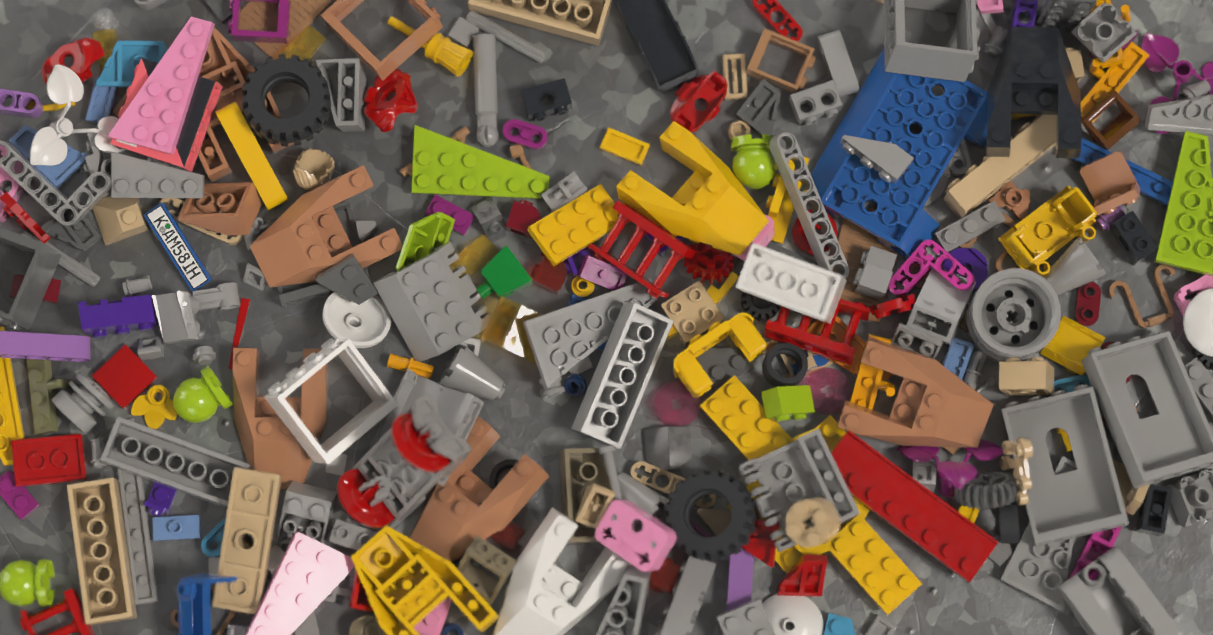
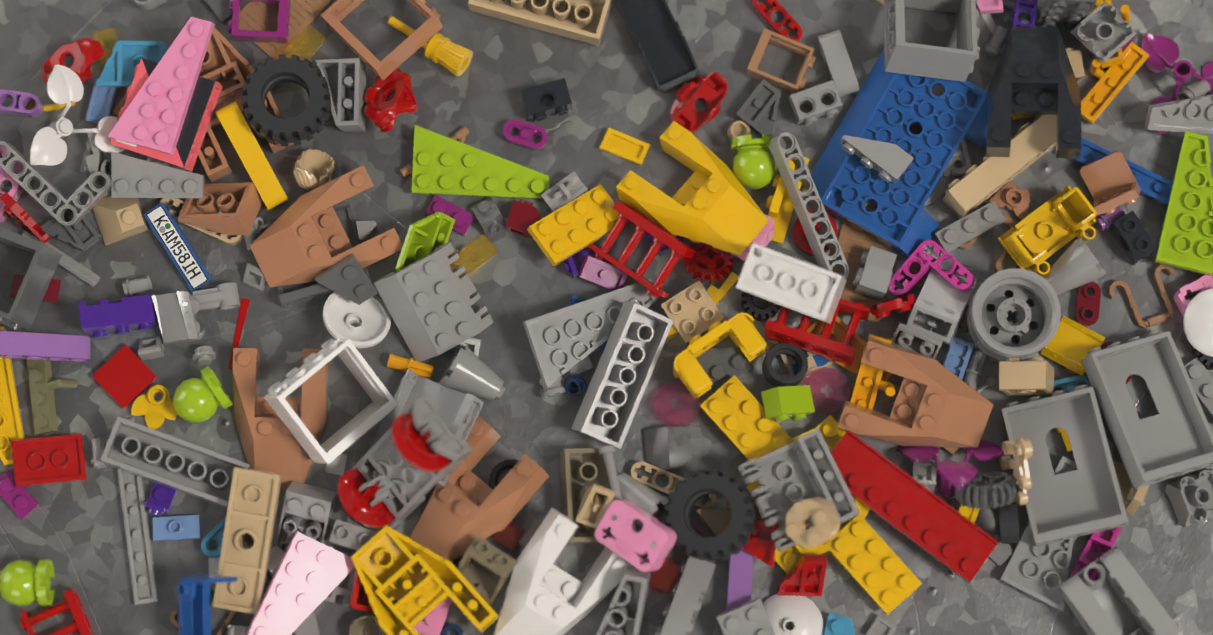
(58, 173): medium blue wing -> none
(83, 402): light grey wheel -> none
(101, 551): tan brick -> none
(104, 18): clear tile -> none
(463, 32): light grey tile -> none
(485, 88): light grey piece -> none
(503, 276): green torso -> none
(506, 36): light grey axle -> none
(508, 331): clear yellow slope -> none
(517, 151): medium nougat hand -> none
(549, 277): clear red slope -> none
(582, 292): yellow plate -> none
(744, 95): tan tile -> none
(972, 258): dark purple plate -> none
(1117, 128): reddish brown tile -> none
(1154, 510): black brick -> none

